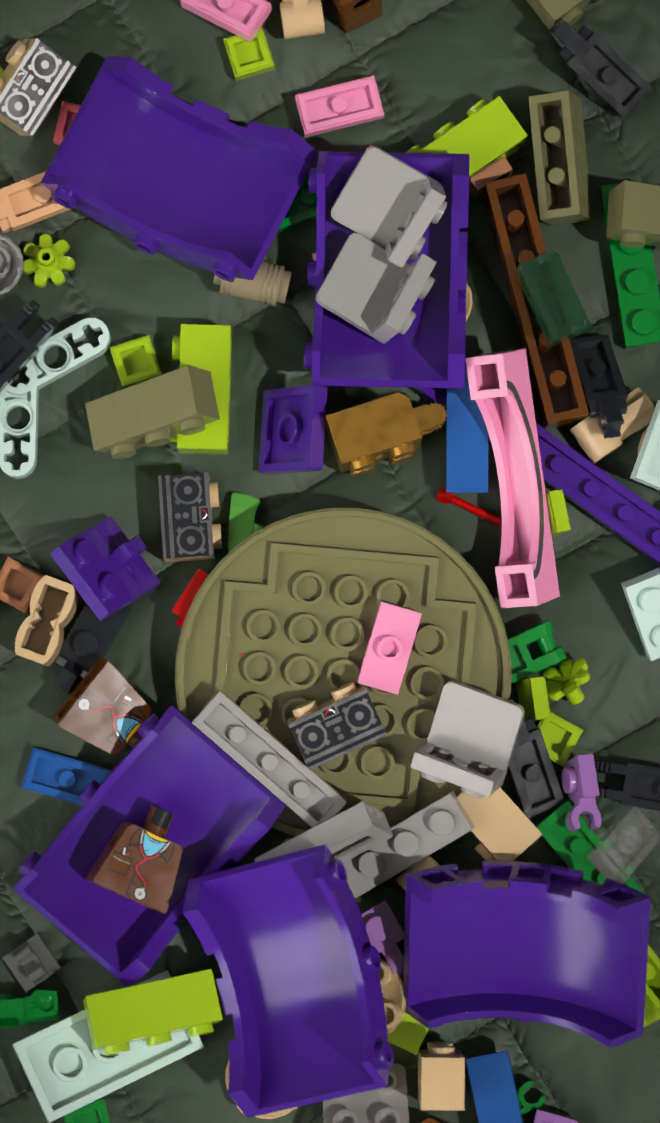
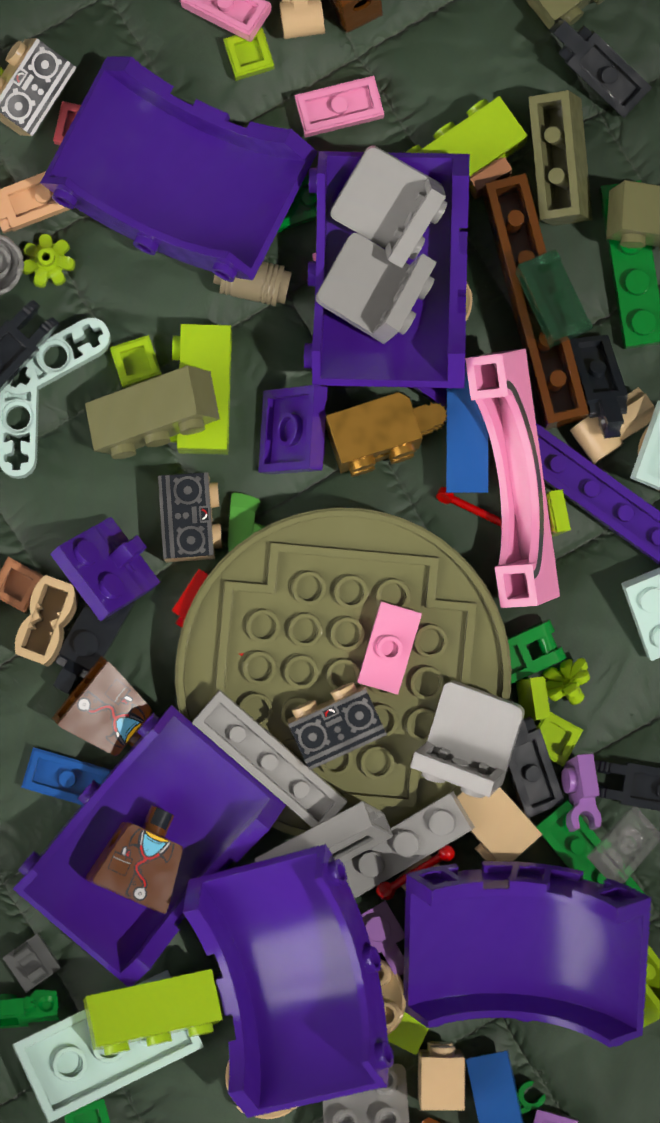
(387, 890): none -> red hinge

